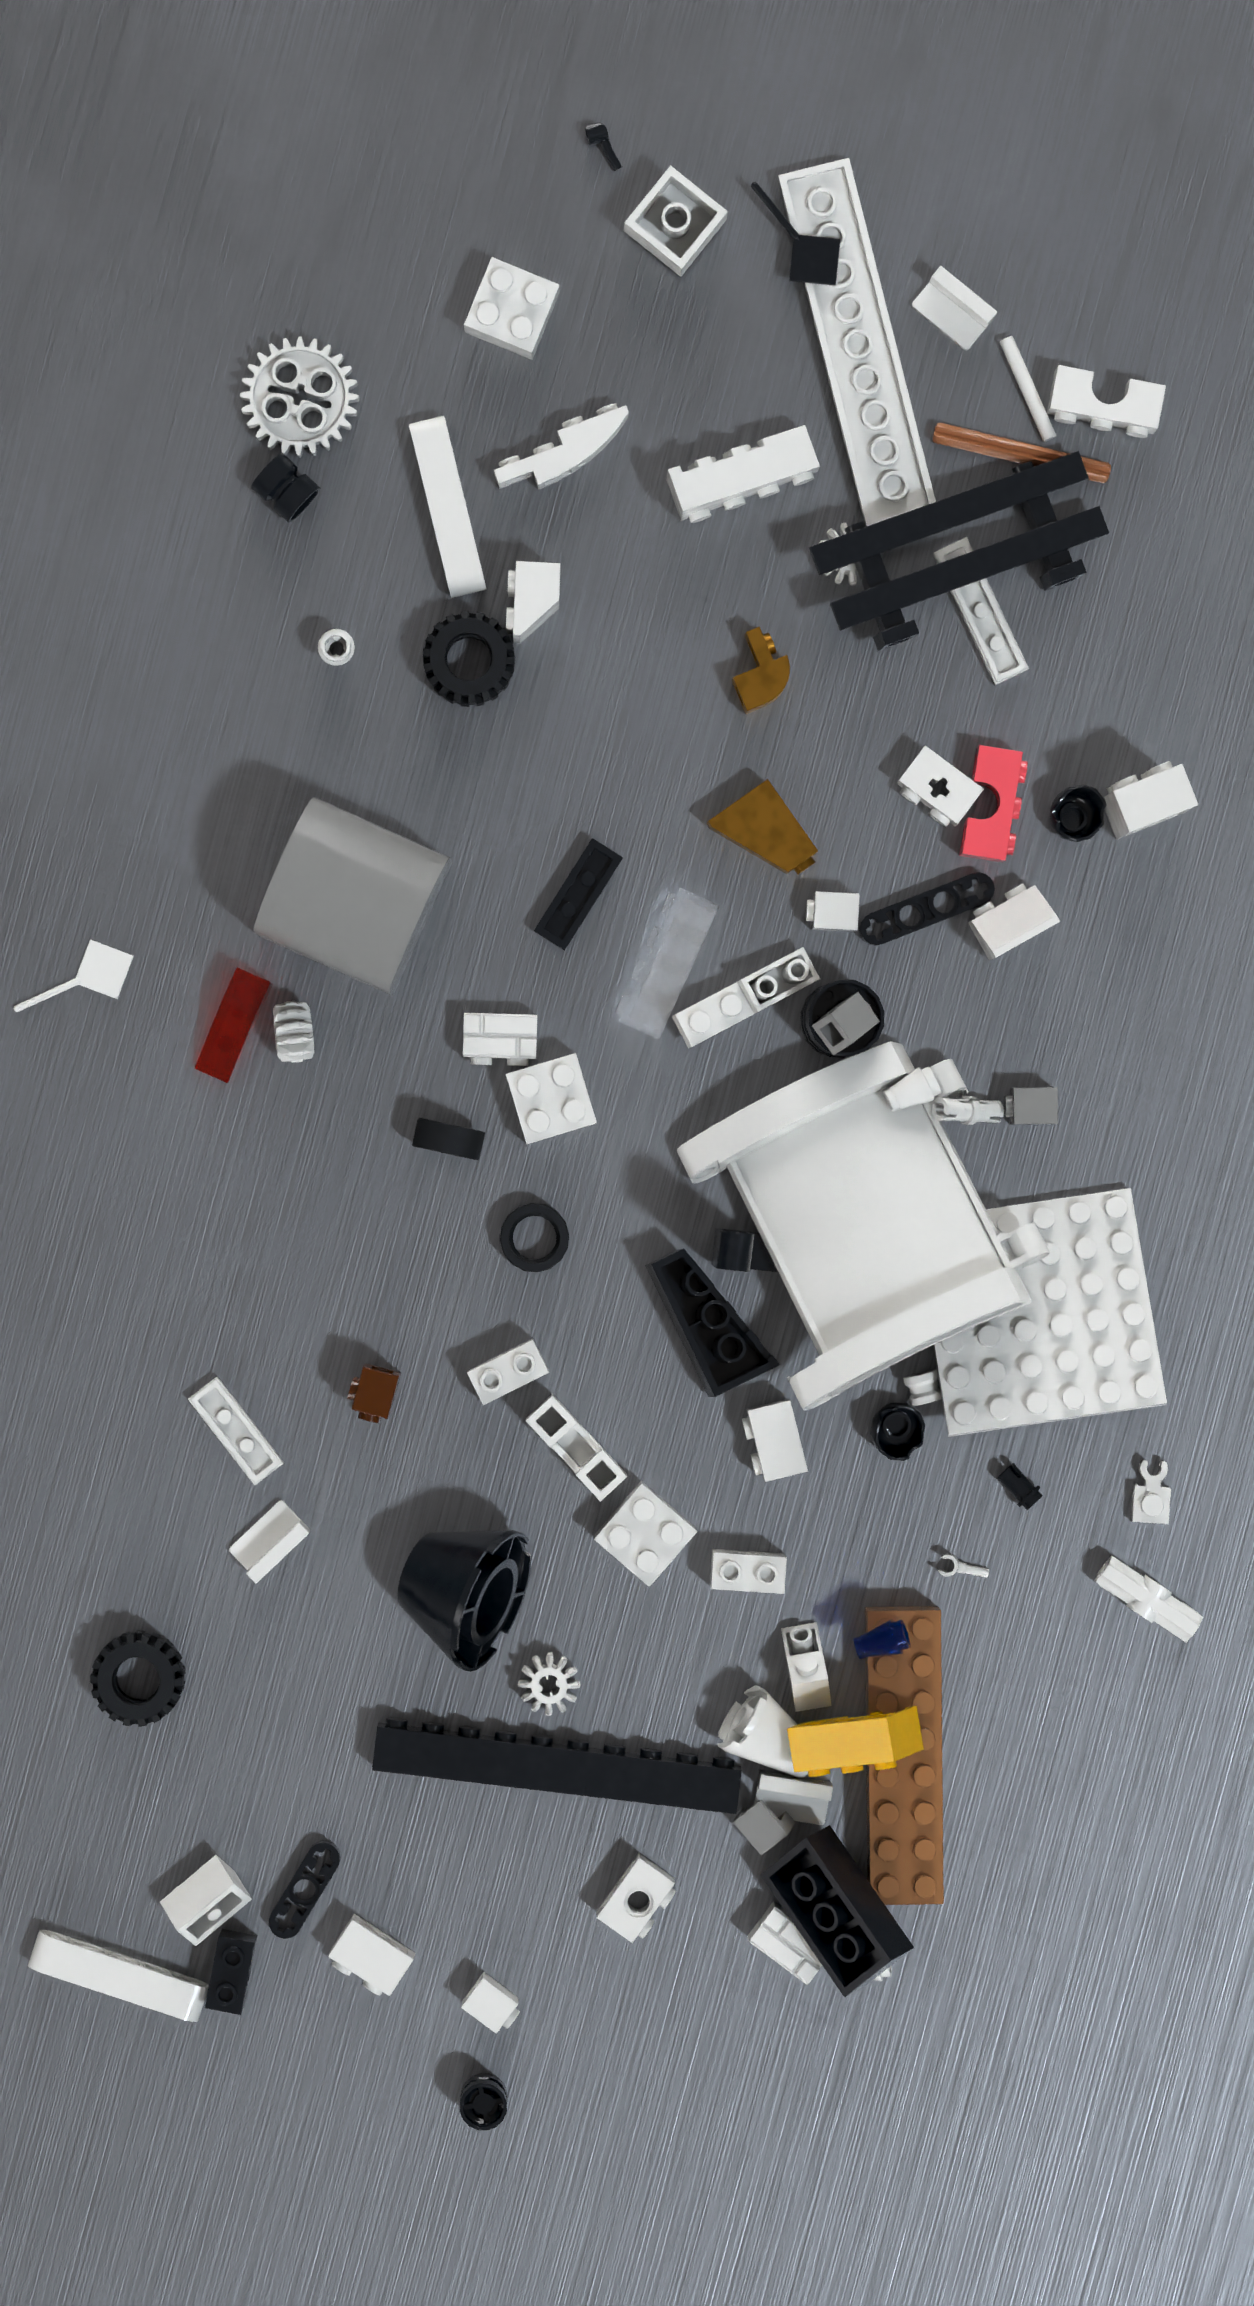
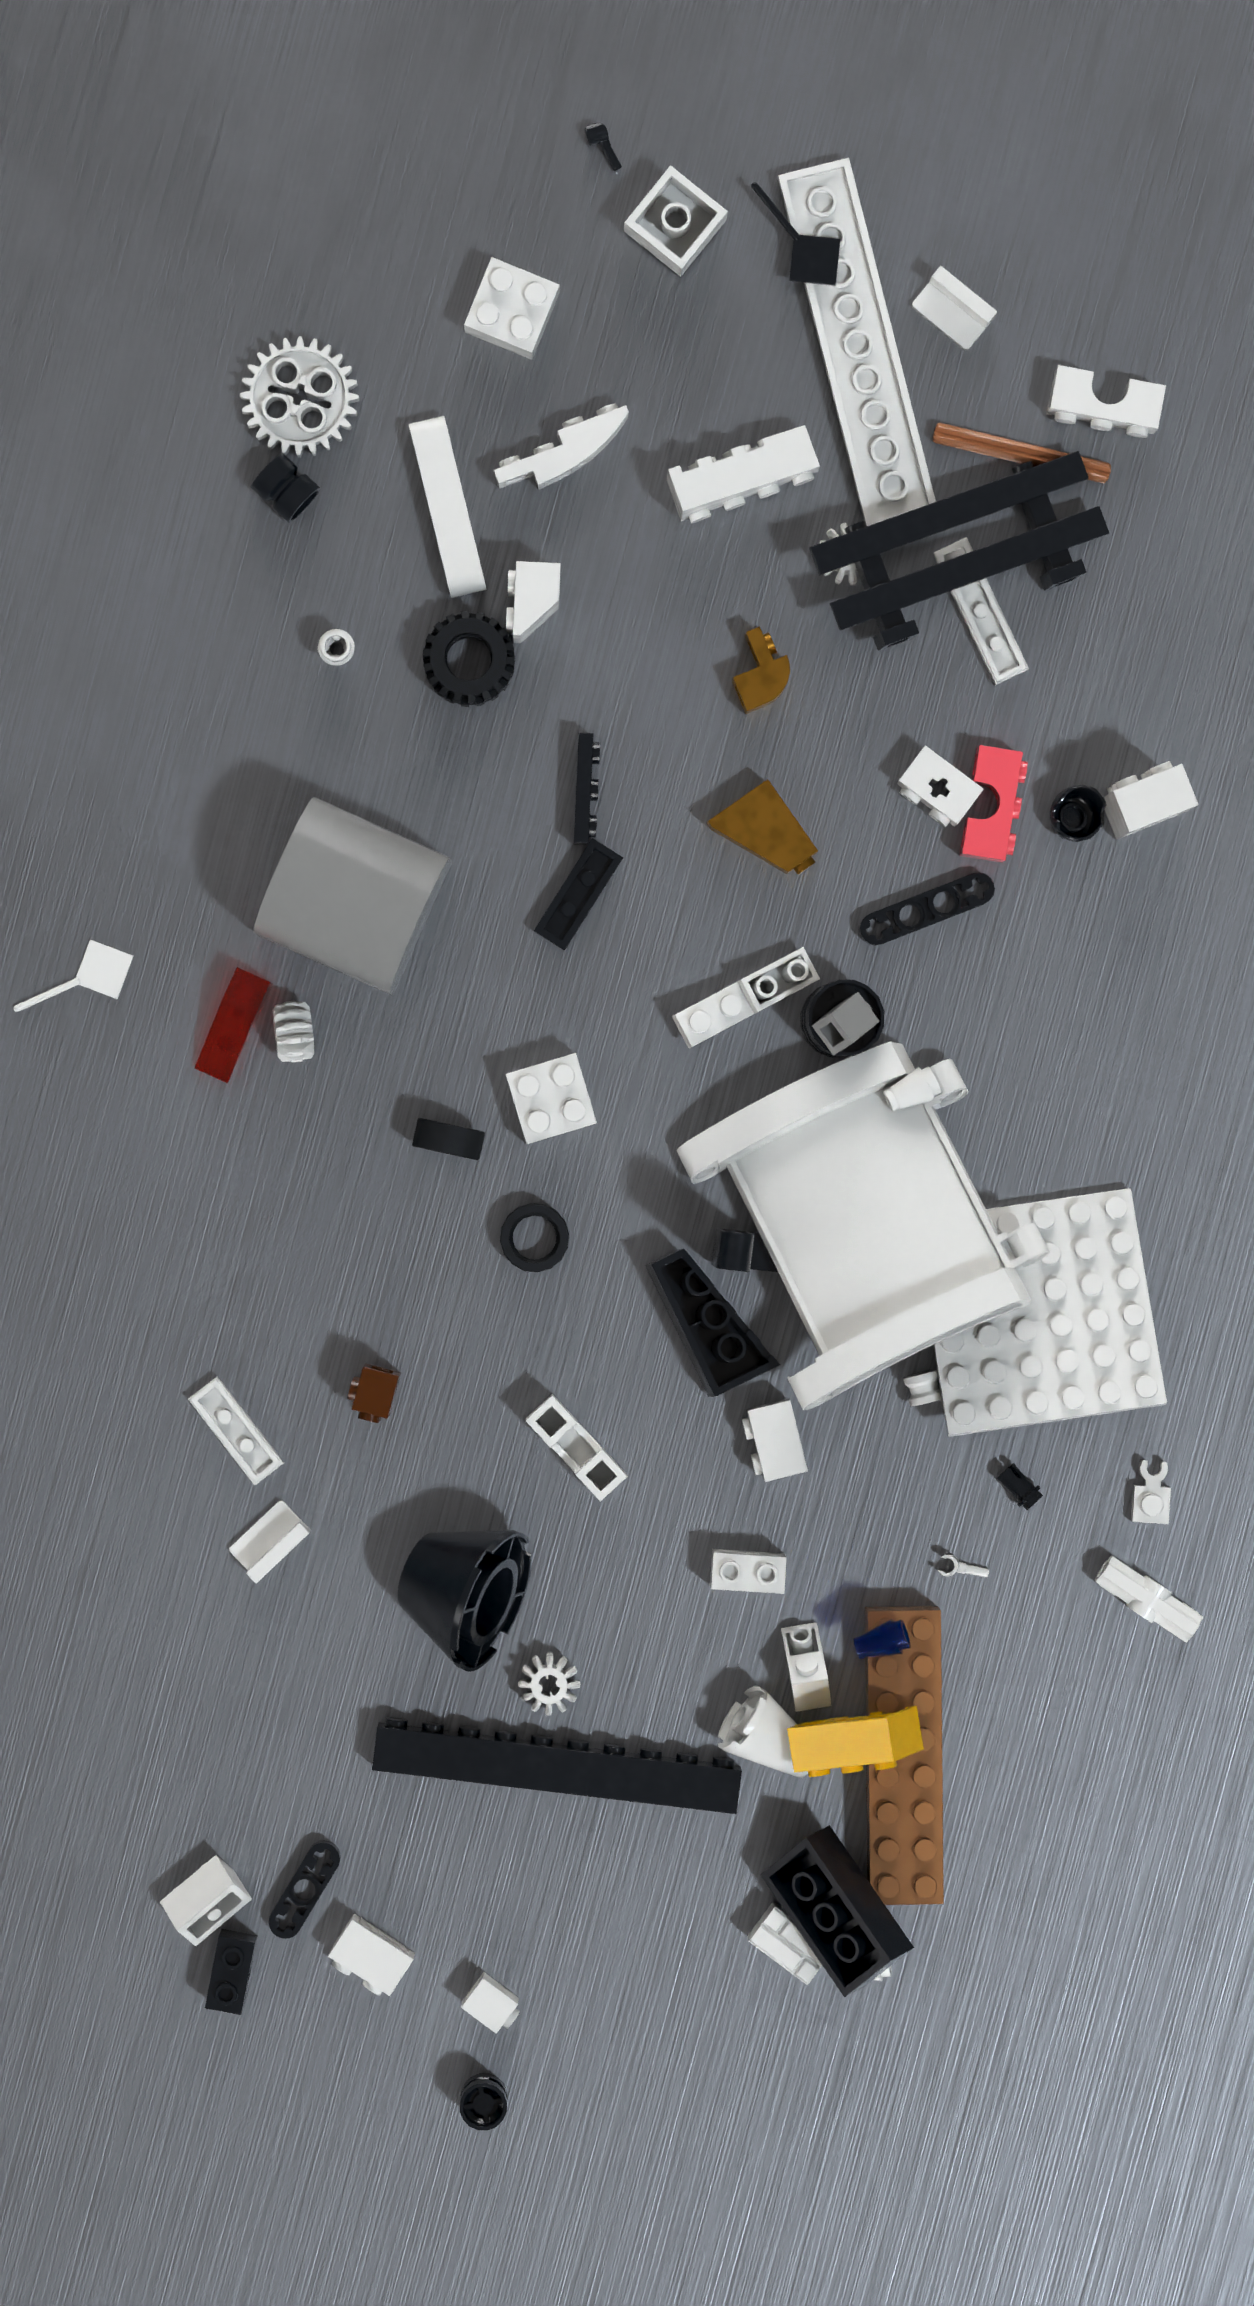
(118, 1975): white beam -> none
(119, 1704): black tyre -> none
(499, 1037): white brick -> none
(508, 1371): white brick -> none
(586, 789): none -> black plate
(639, 1876): white brick -> none
(645, 1533): white brick -> none
(668, 963): clear brick -> none
(762, 1826): light grey panel -> none
(802, 1798): white panel -> none
(833, 911): white brick -> none
(897, 1430): black hair -> none
(968, 1110): white pin -> none
(1013, 921): white slope -> none
(1027, 388): white bar -> none
(1032, 1105): light grey brick -> none

